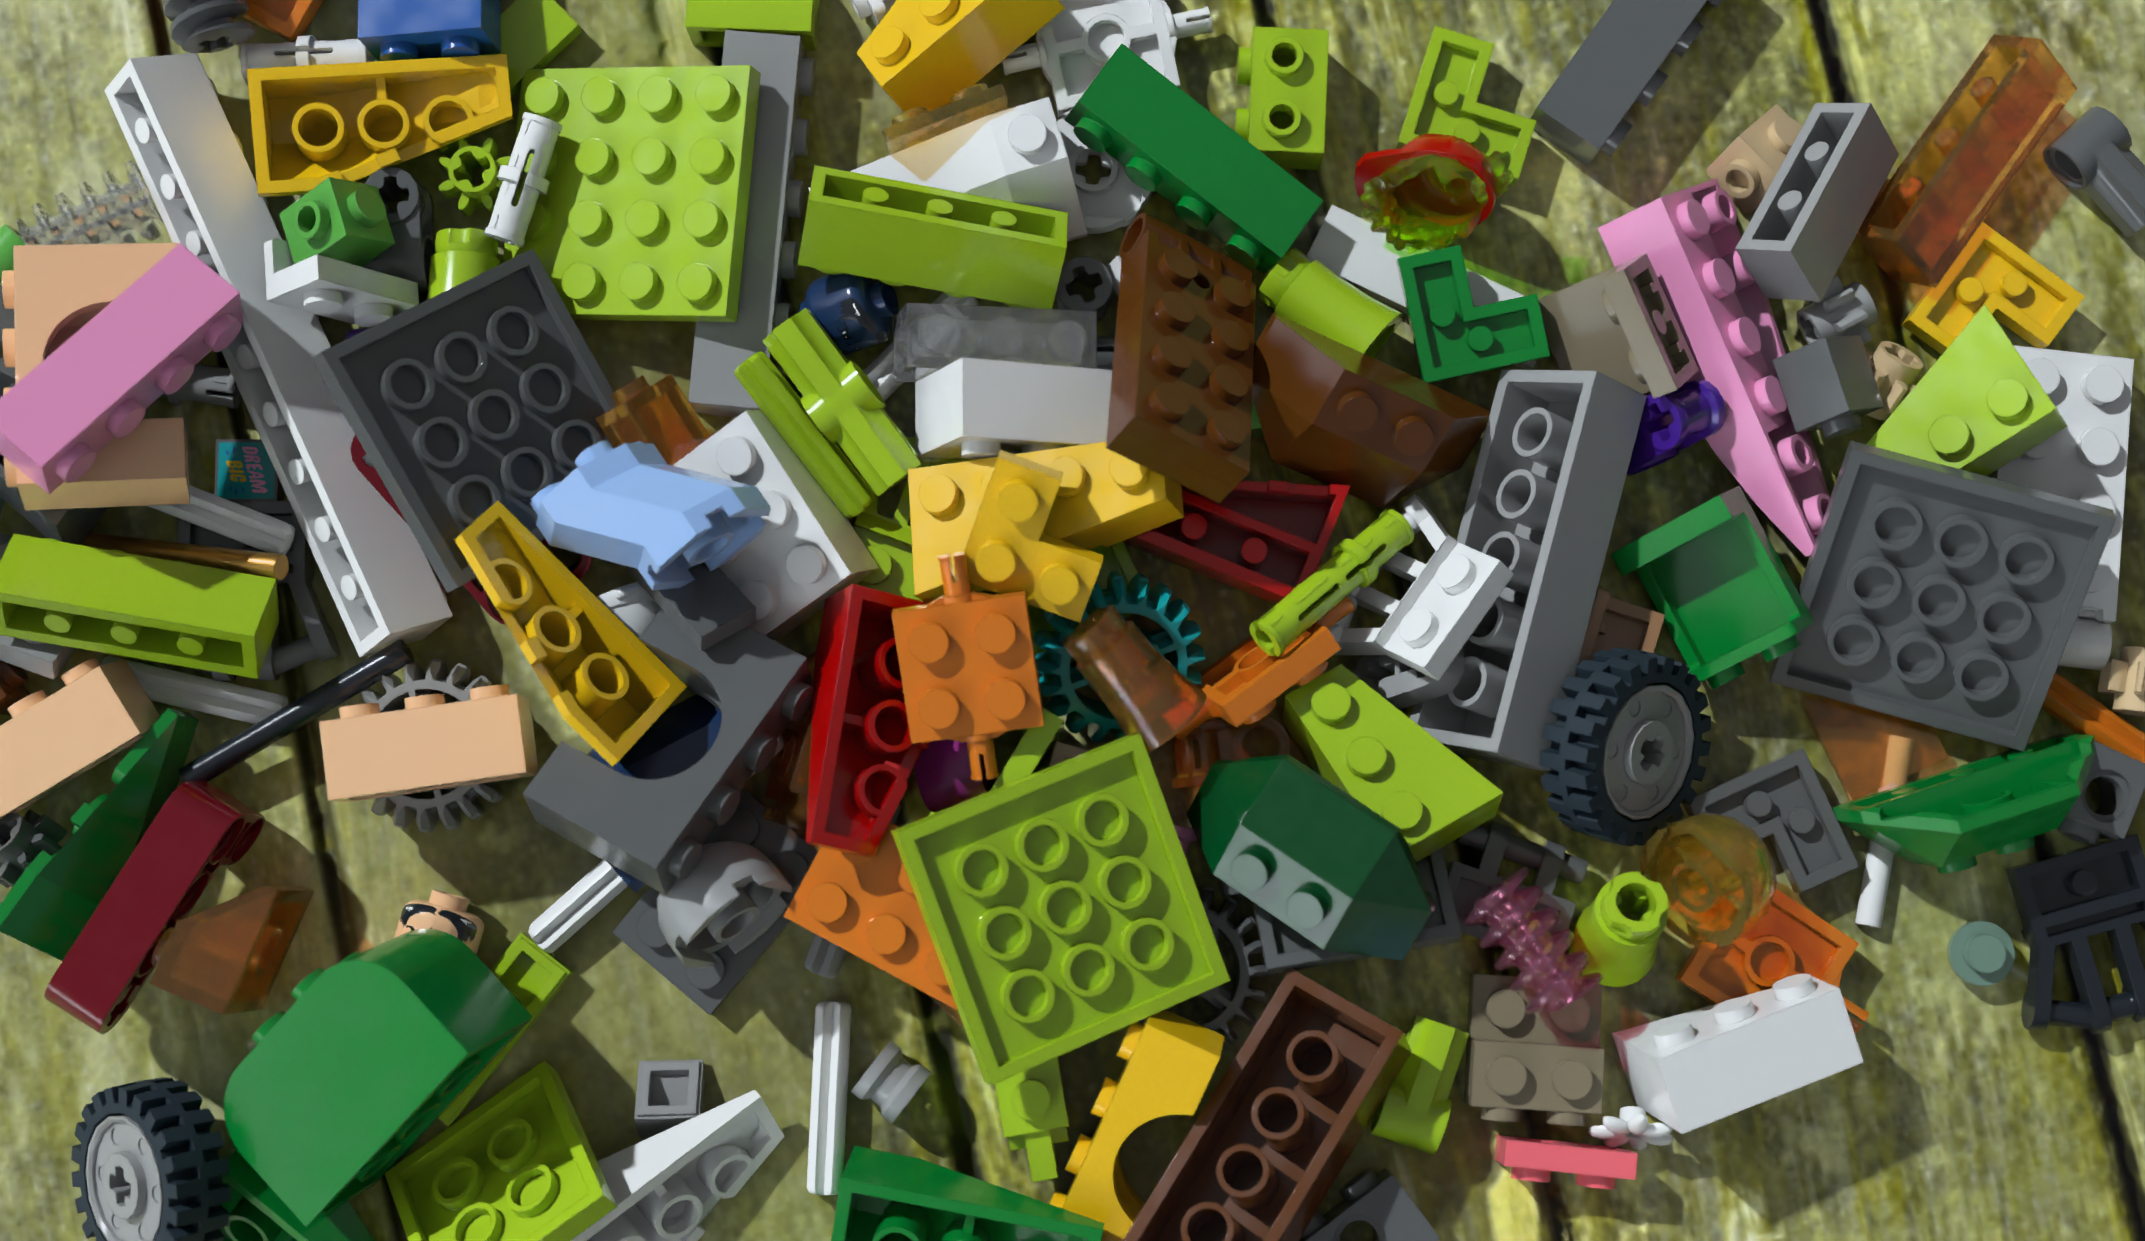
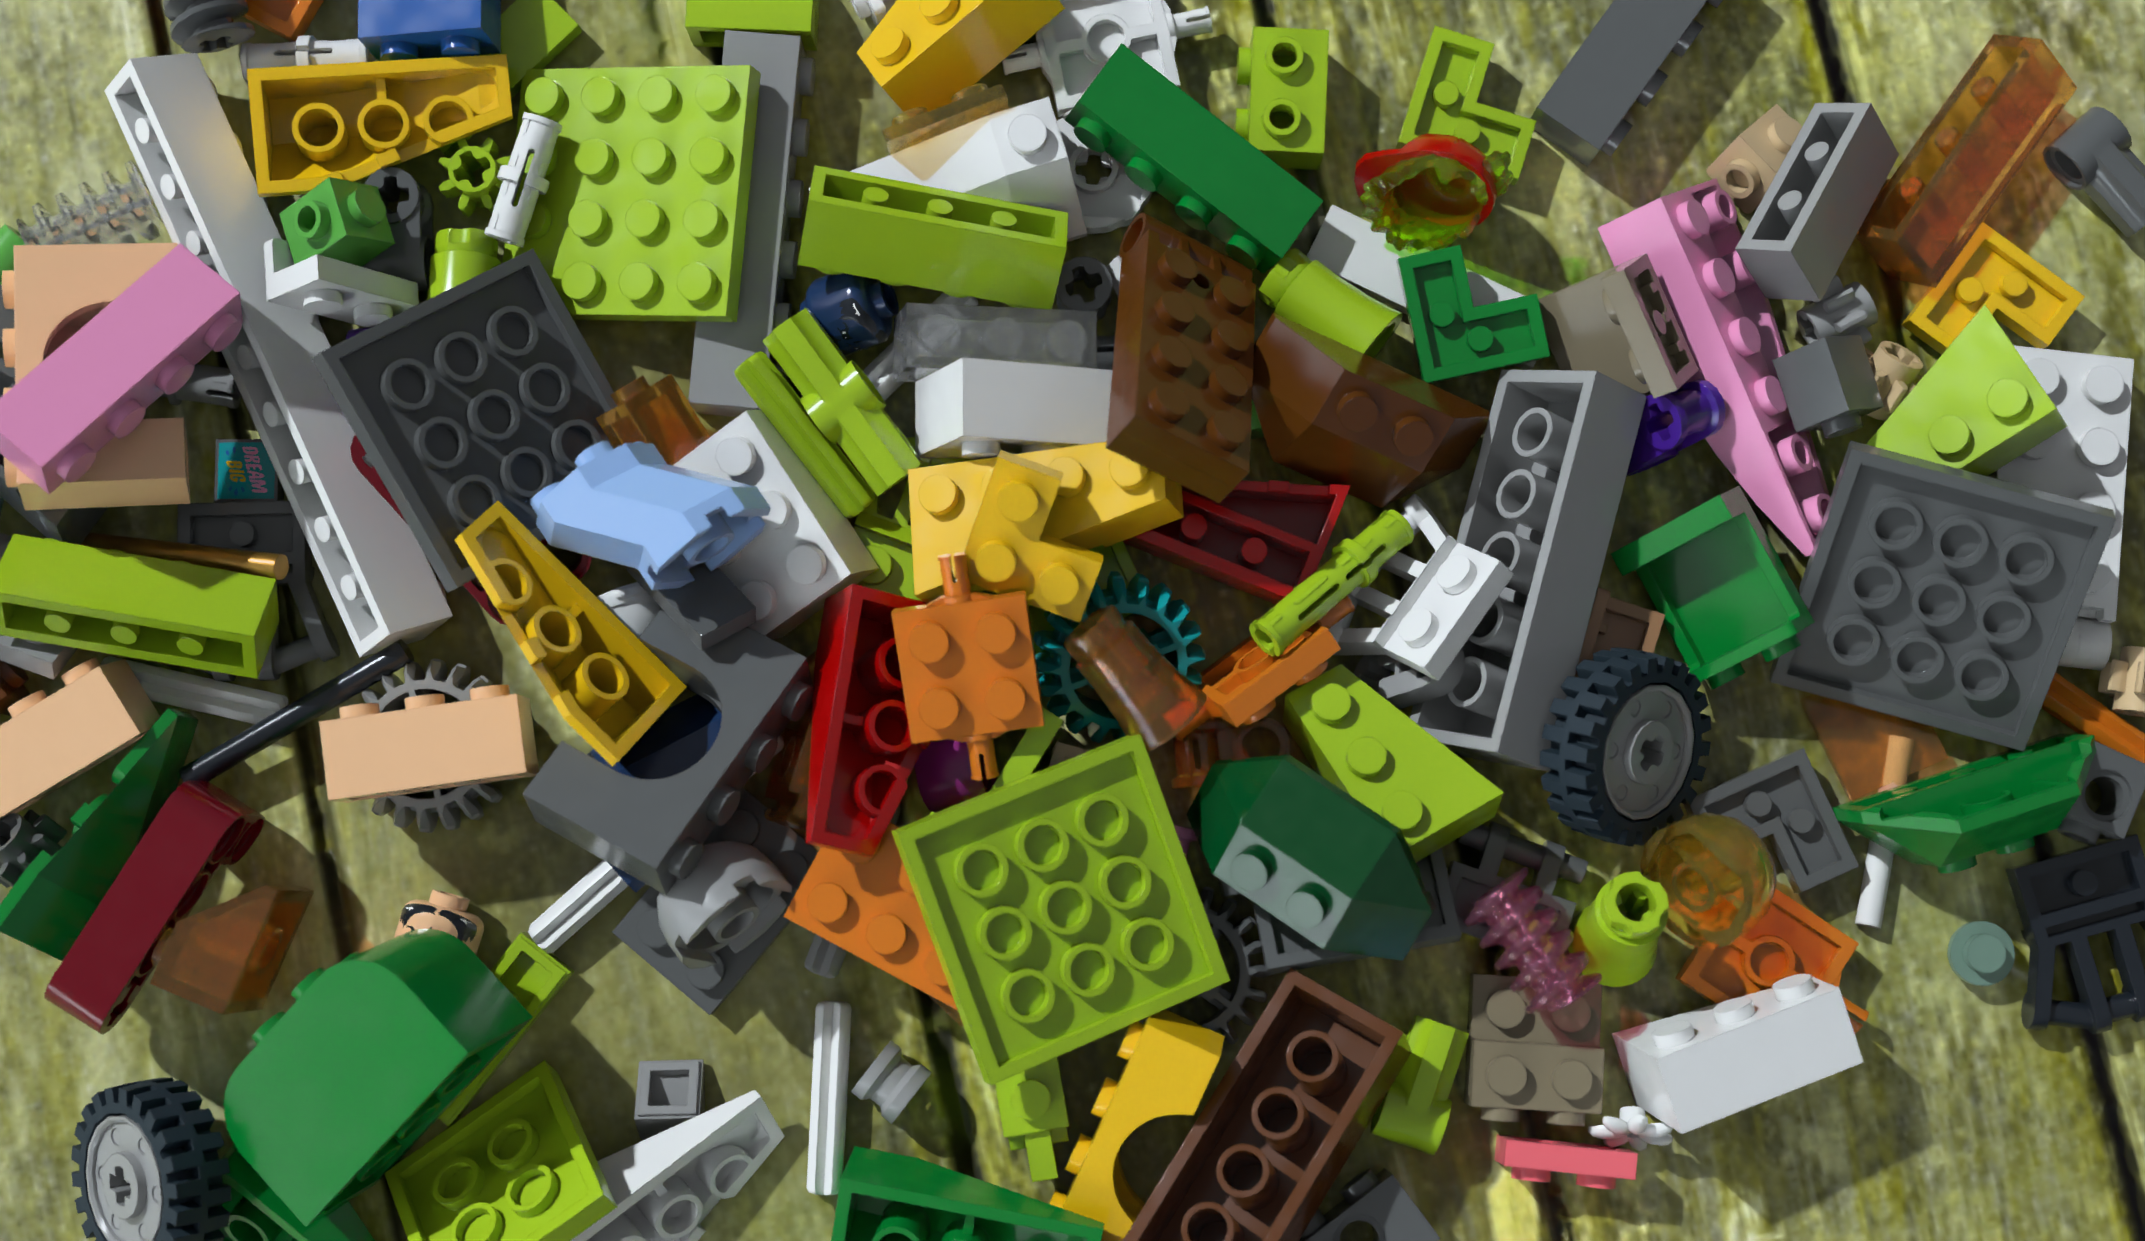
(233, 521): white axle -> none

